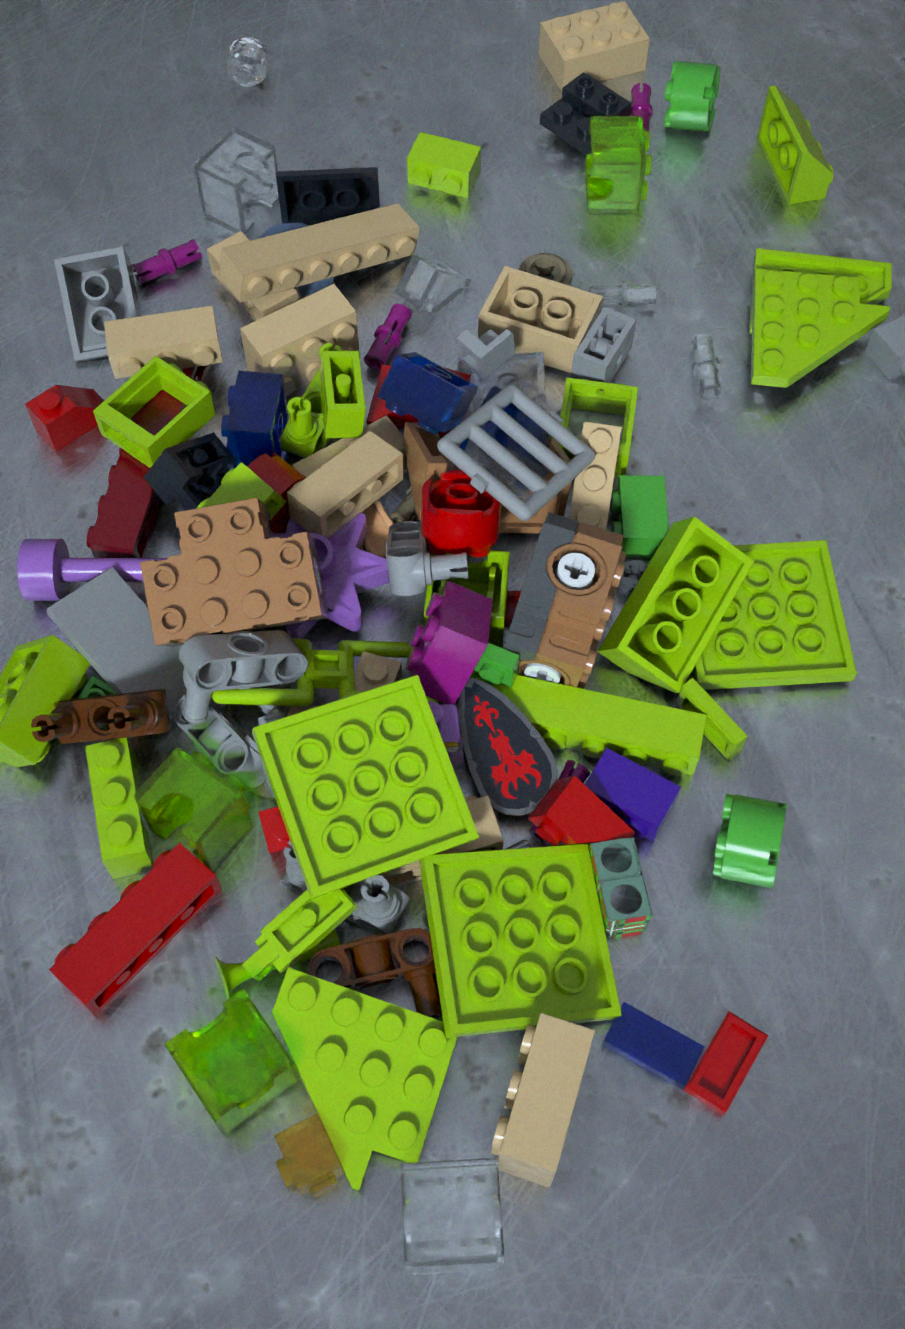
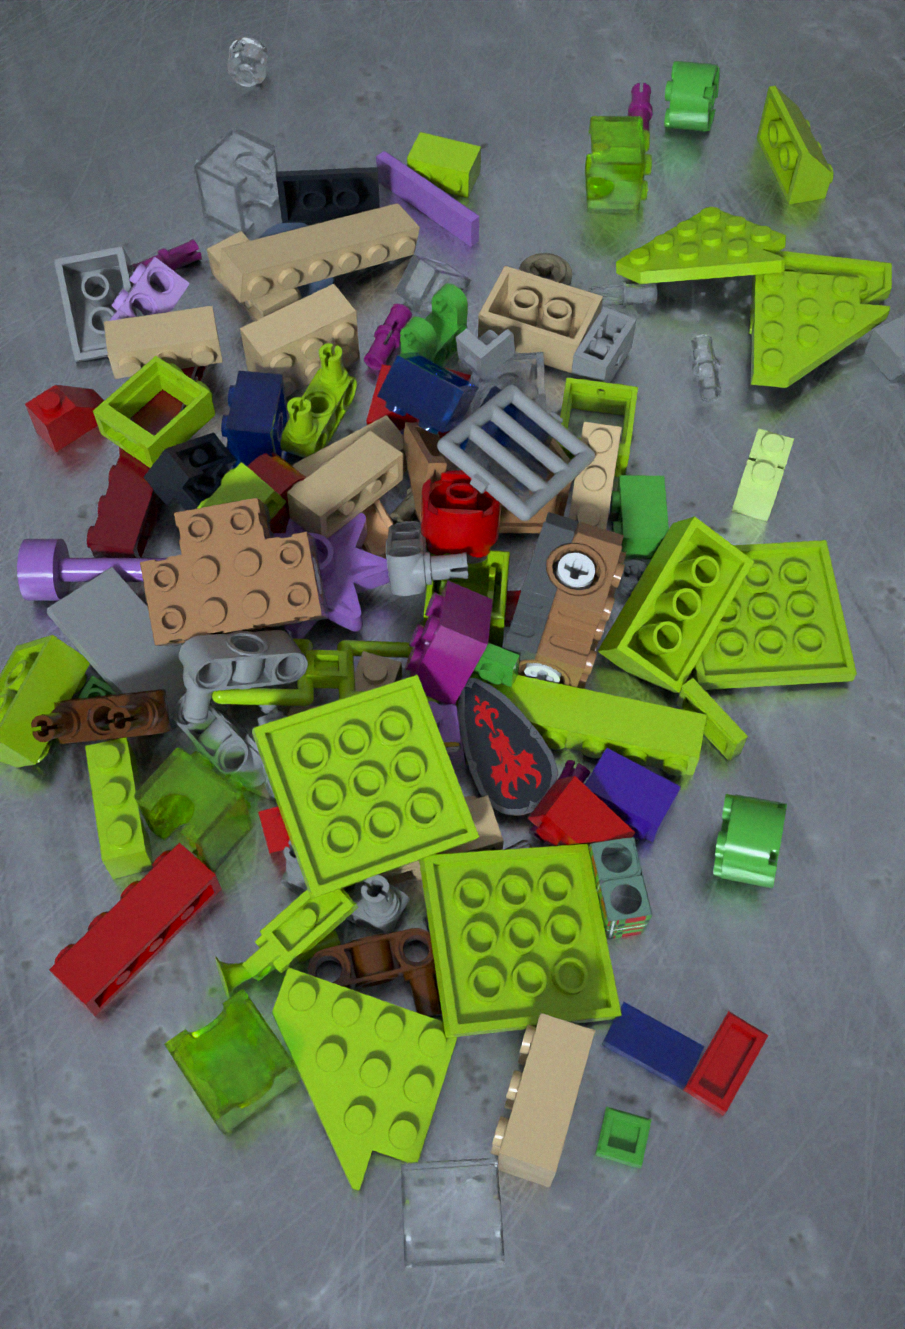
(144, 296): none -> lavender brick
(308, 1158): clear yellow brick -> none
(342, 394): lime brick -> none
(428, 198): none -> medium lavender tile
(437, 333): none -> bright green piece
(579, 102): black brick -> none
(597, 41): tan brick -> none
(623, 1137): none -> bright green tile
(706, 248): none -> lime wing
(762, 475): none -> yellowish green piece

